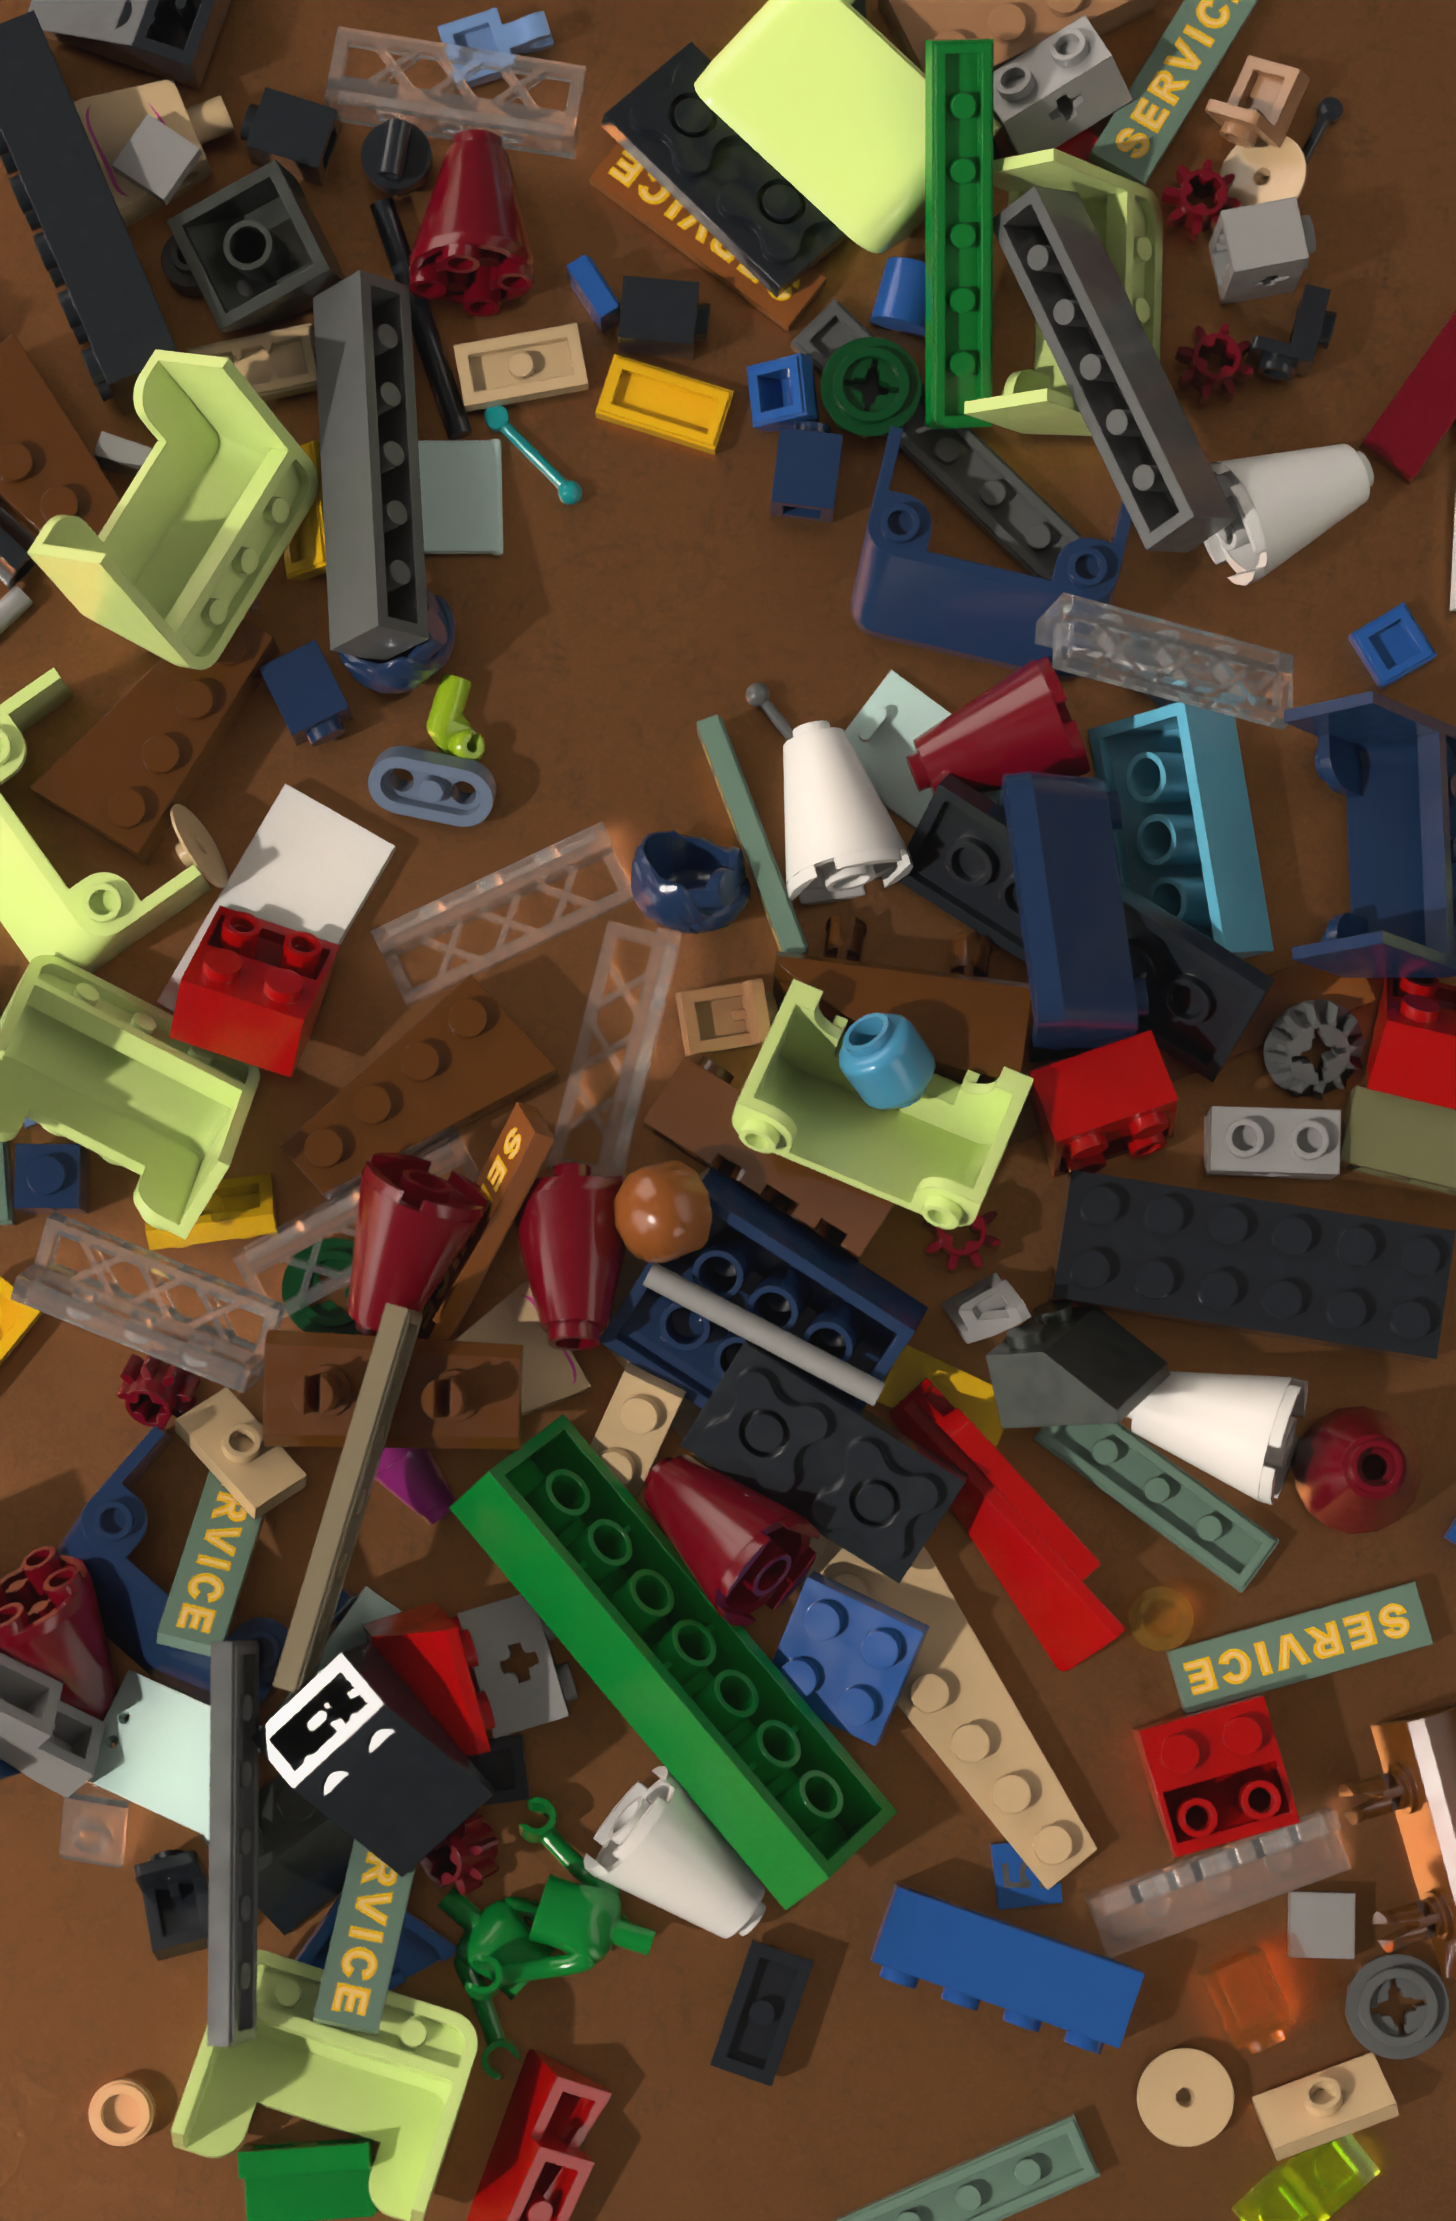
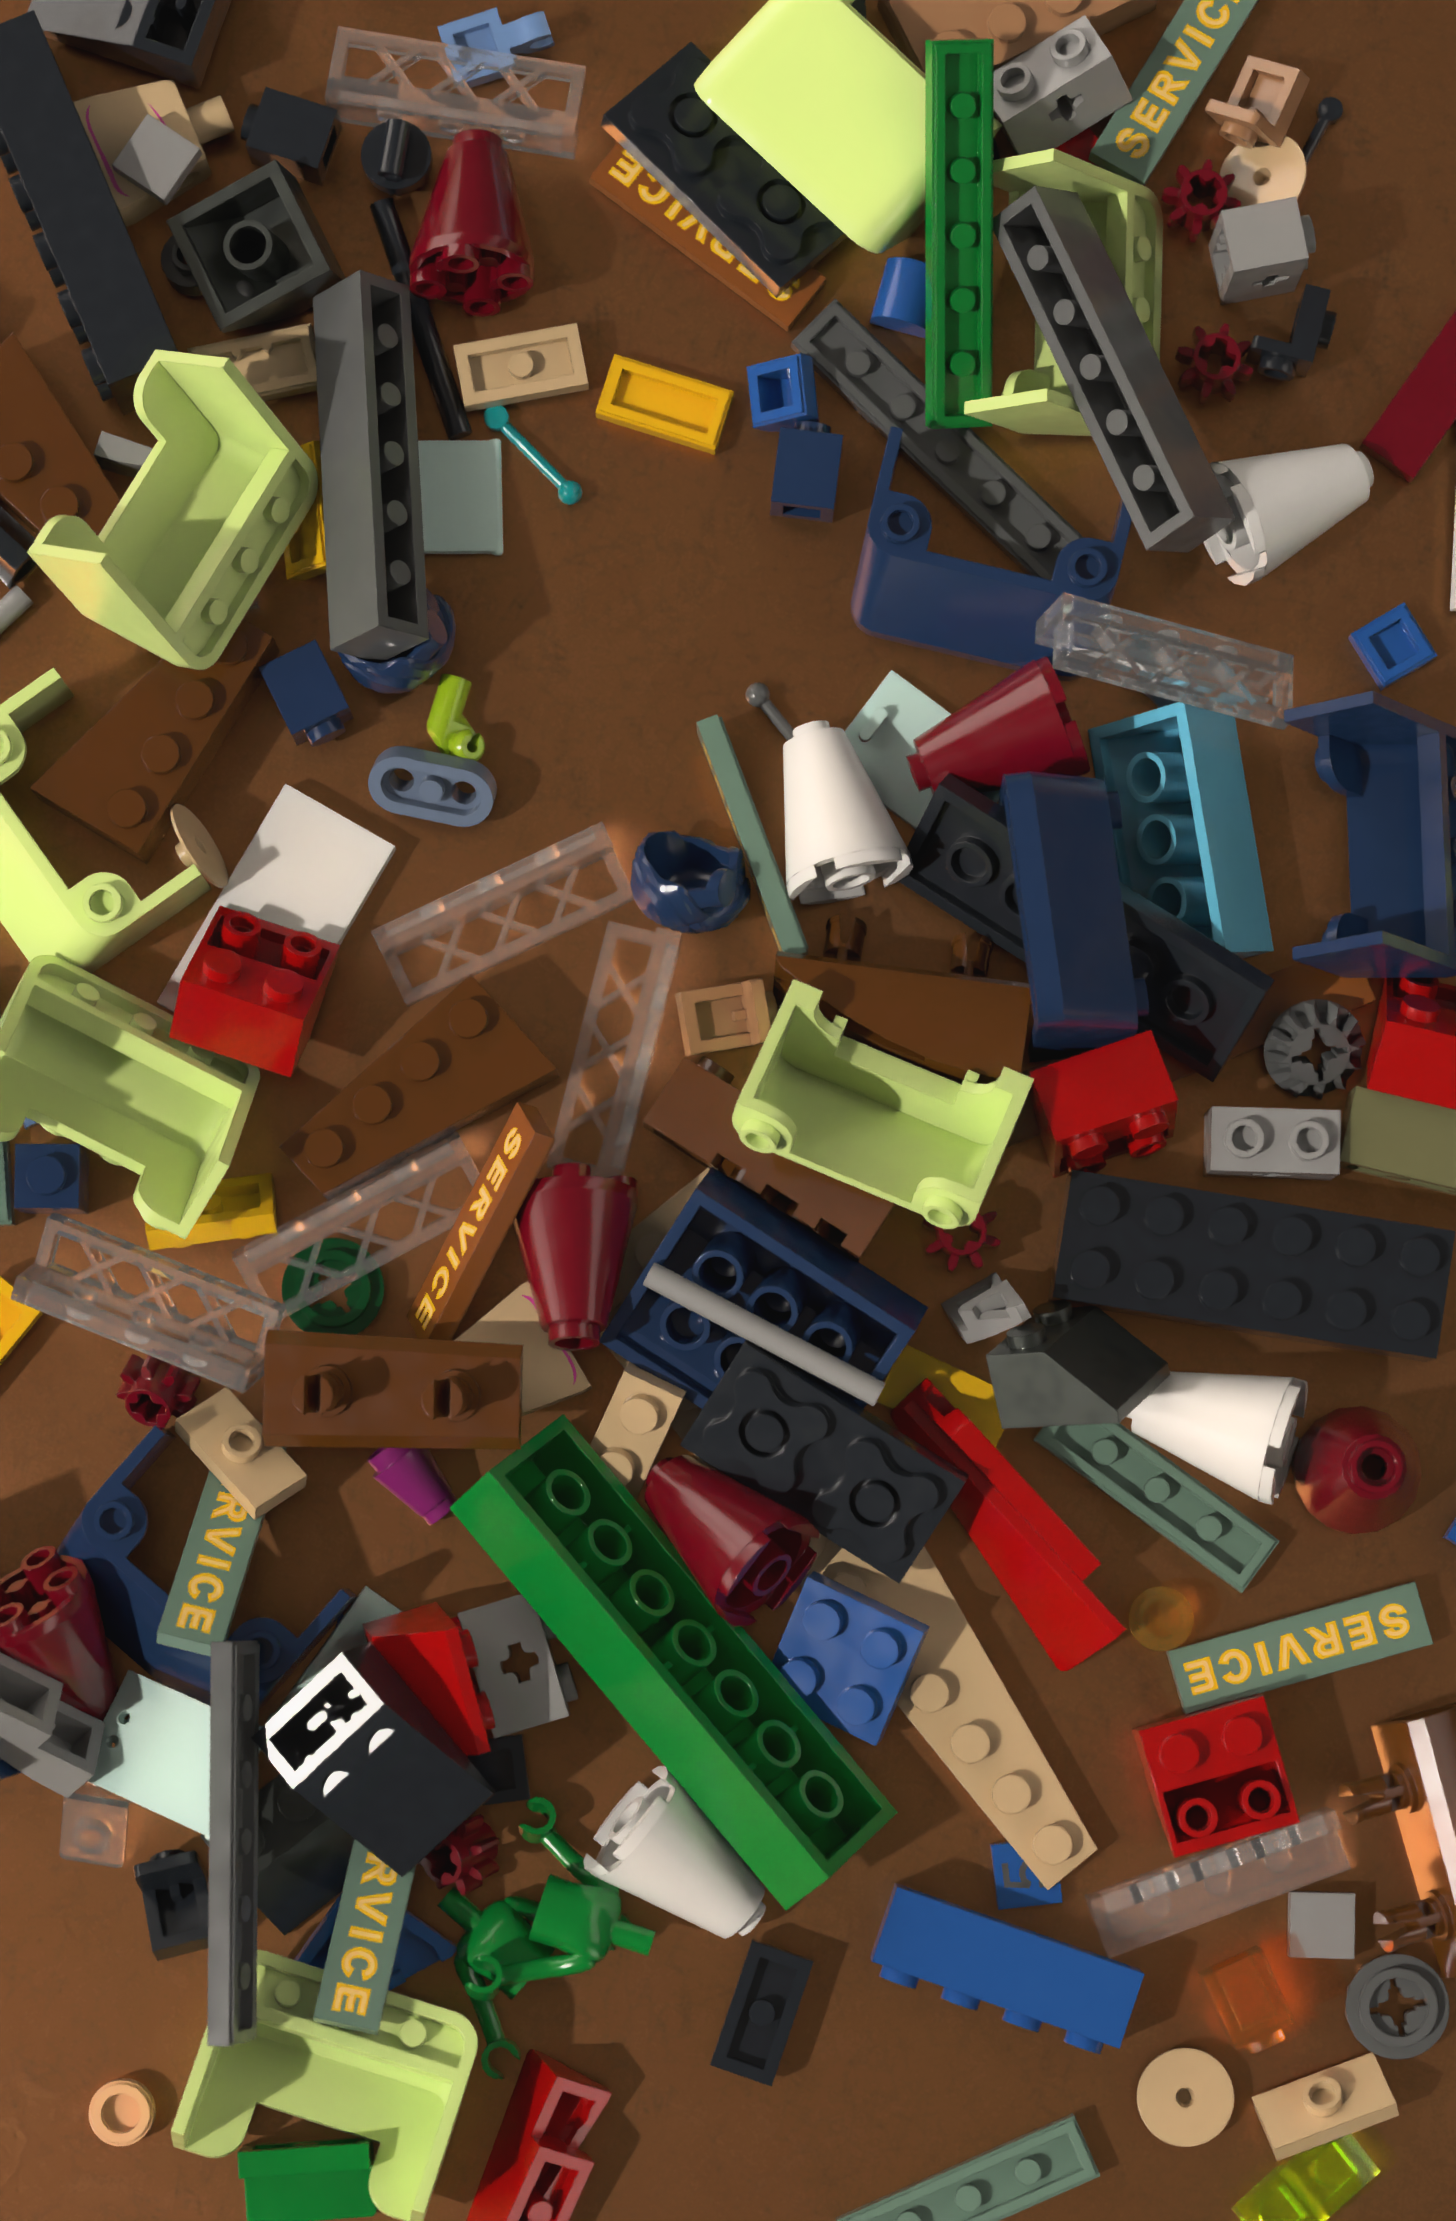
(348, 1498): dark tan tile -> none
(407, 1234): dark red cone -> none
(594, 293): blue tile -> none
(661, 317): black brick -> none
(663, 1212): dark orange hair -> none
(850, 366): dark green gear -> none
(886, 1060): dark azure head -> none

